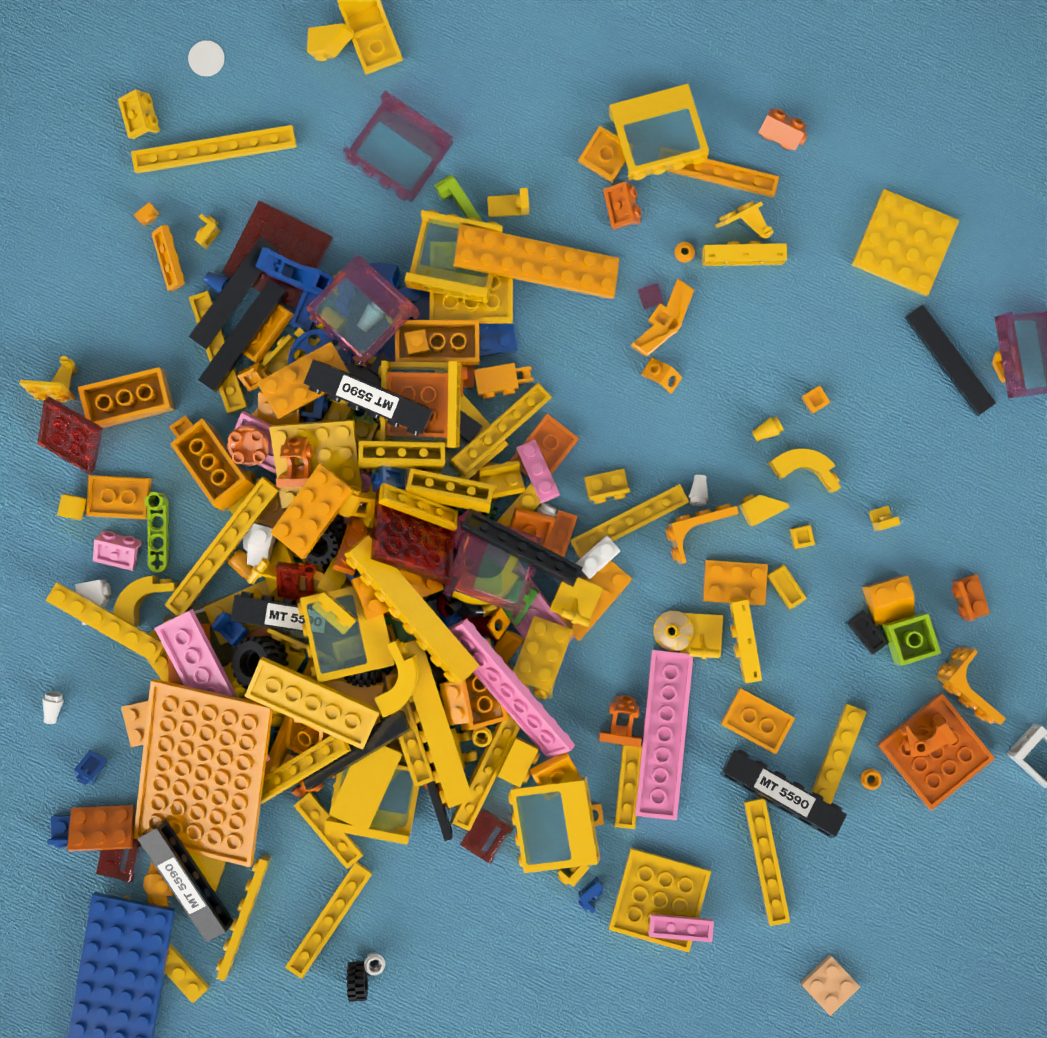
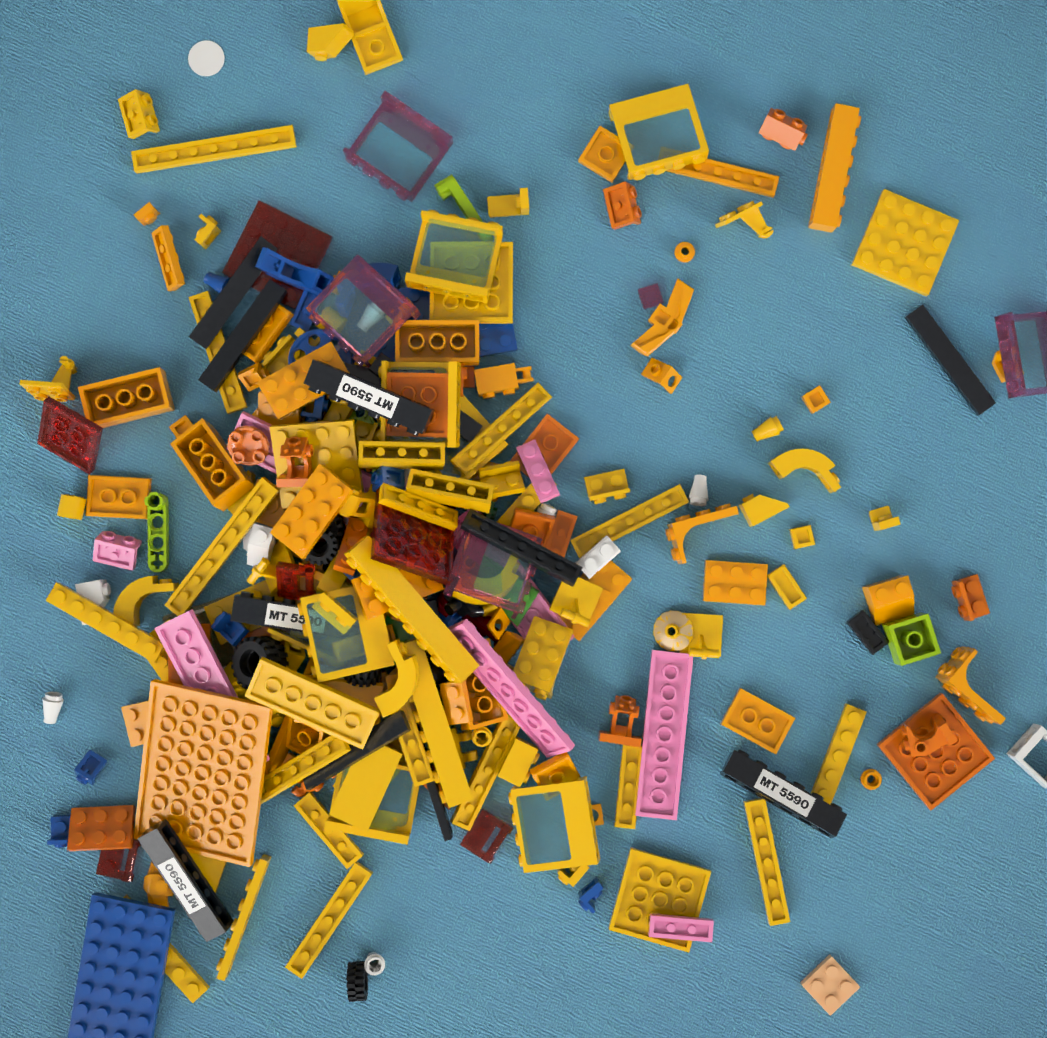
(239, 564): light orange piece -> none
(416, 342): light orange plate -> none
(536, 261): light orange plate -> none
(743, 632): yellow piece -> none
(744, 254): yellow piece -> none
(834, 168): none -> light orange brick

